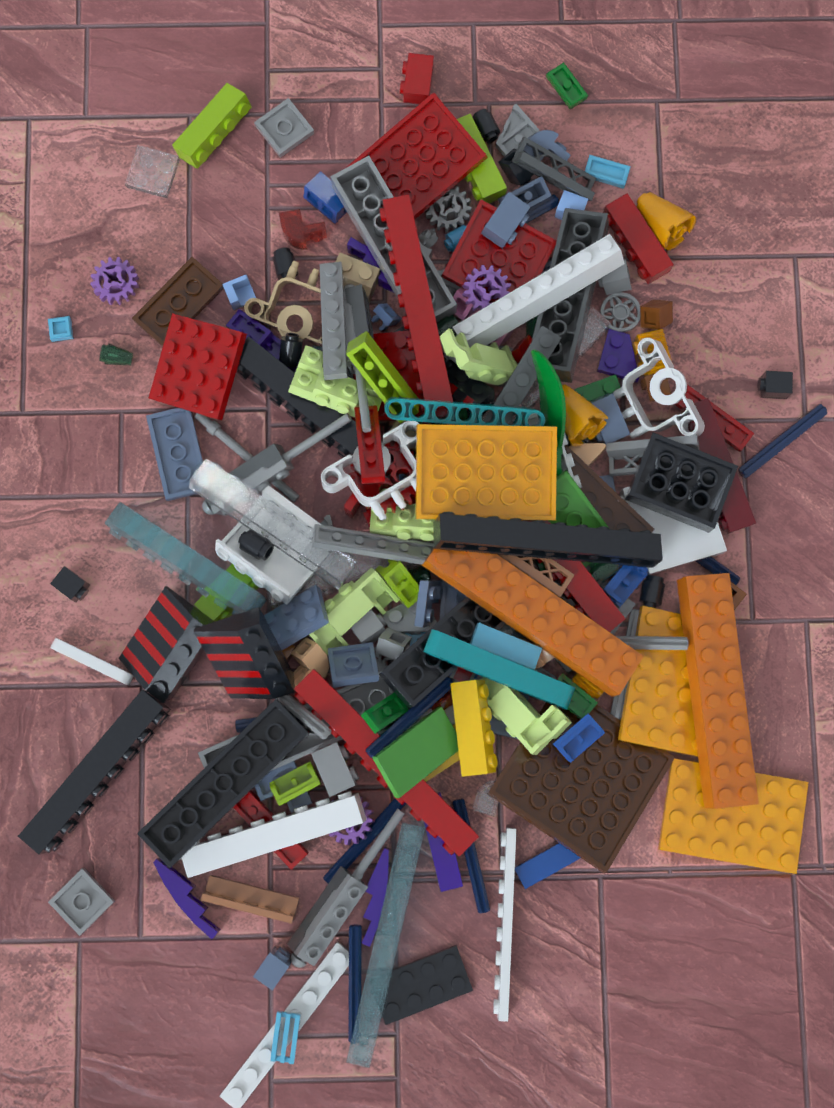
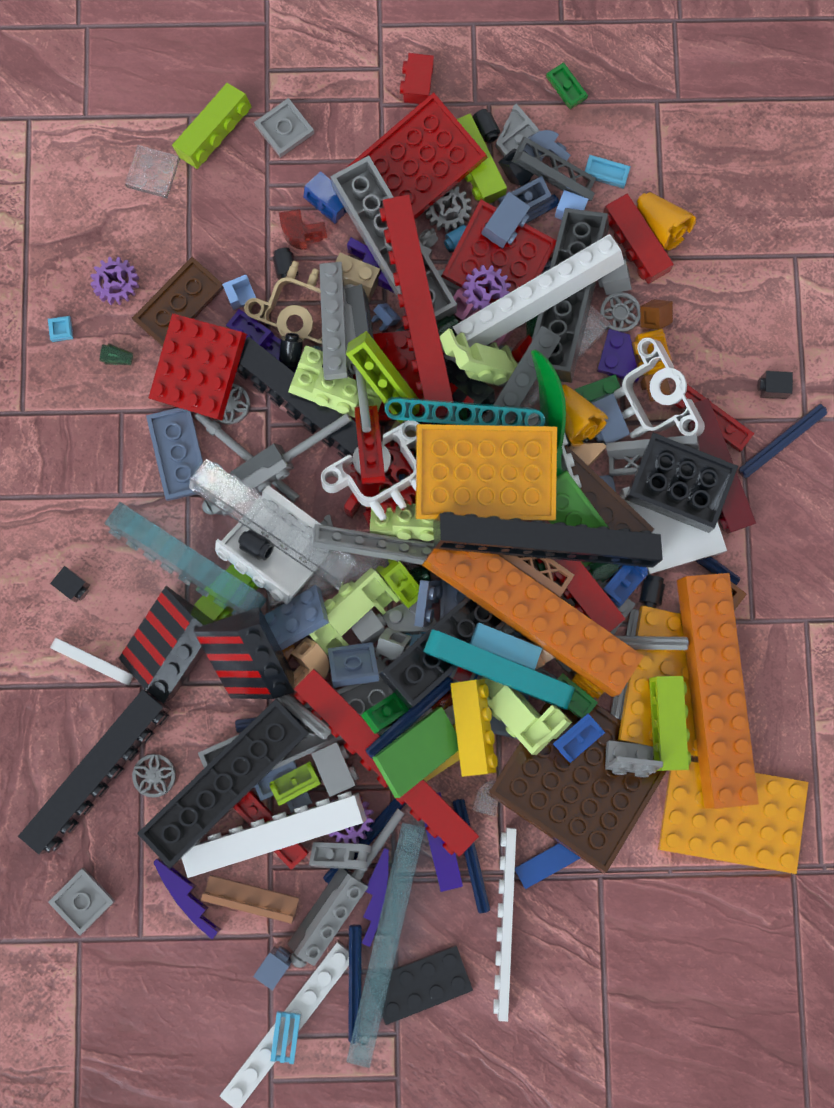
(154, 775): none -> light grey wheel
(233, 404): none -> light grey wheel
(339, 855): none -> light grey plate
(632, 758): none -> light grey bracket
(669, 722): none -> lime brick

